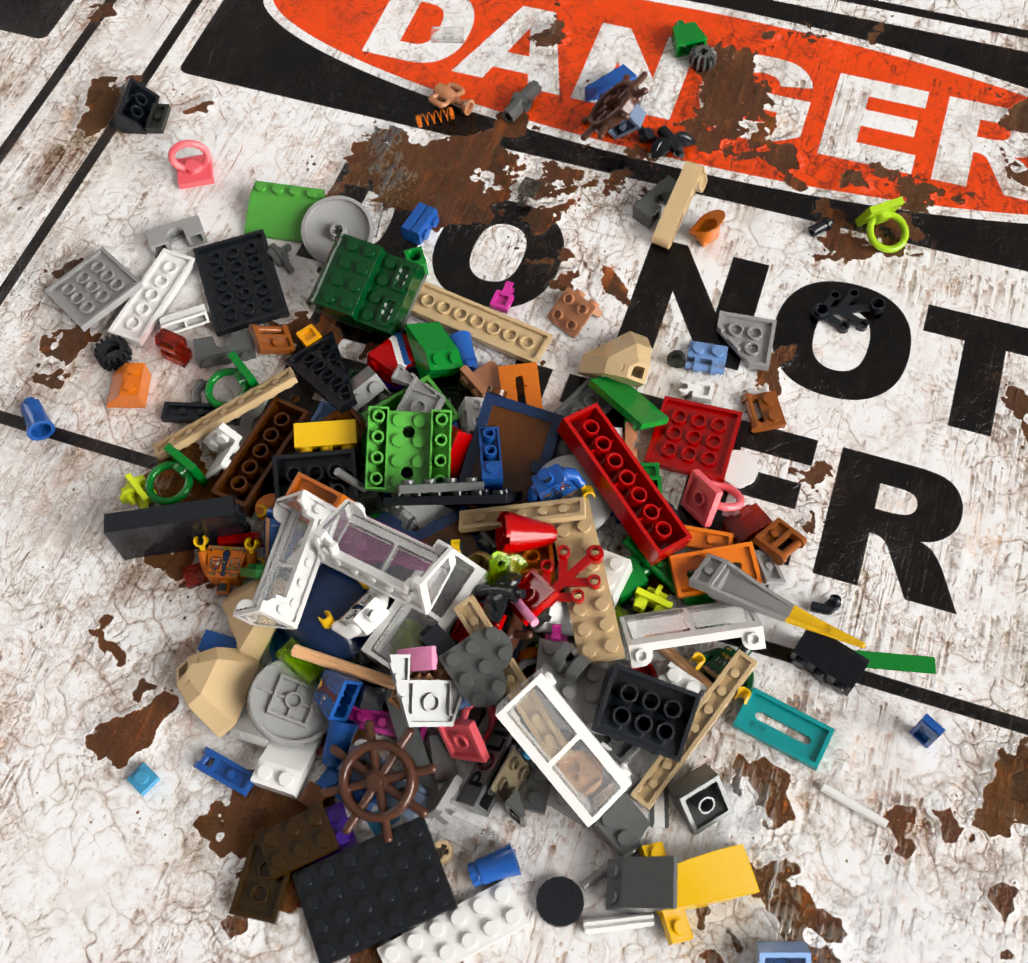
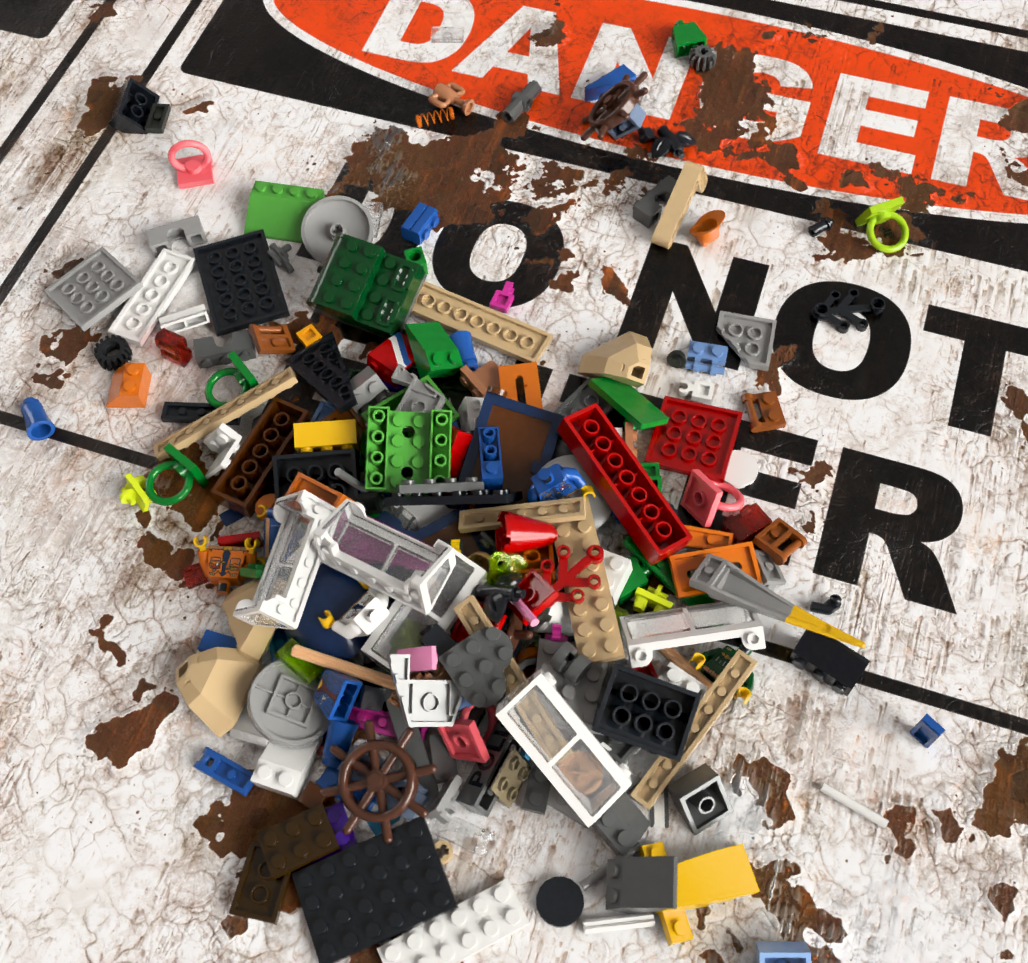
(143, 779): dark azure plate -> none
(173, 526): black brick -> none
(196, 391): dark grey arm -> none
(494, 866): blue plant -> none
(515, 809): dark grey slope -> none
(528, 188): clear smoke plate -> none
(573, 311): nougat bracket -> none
(816, 731): teal piece -> none
(899, 662): green sticker -> none

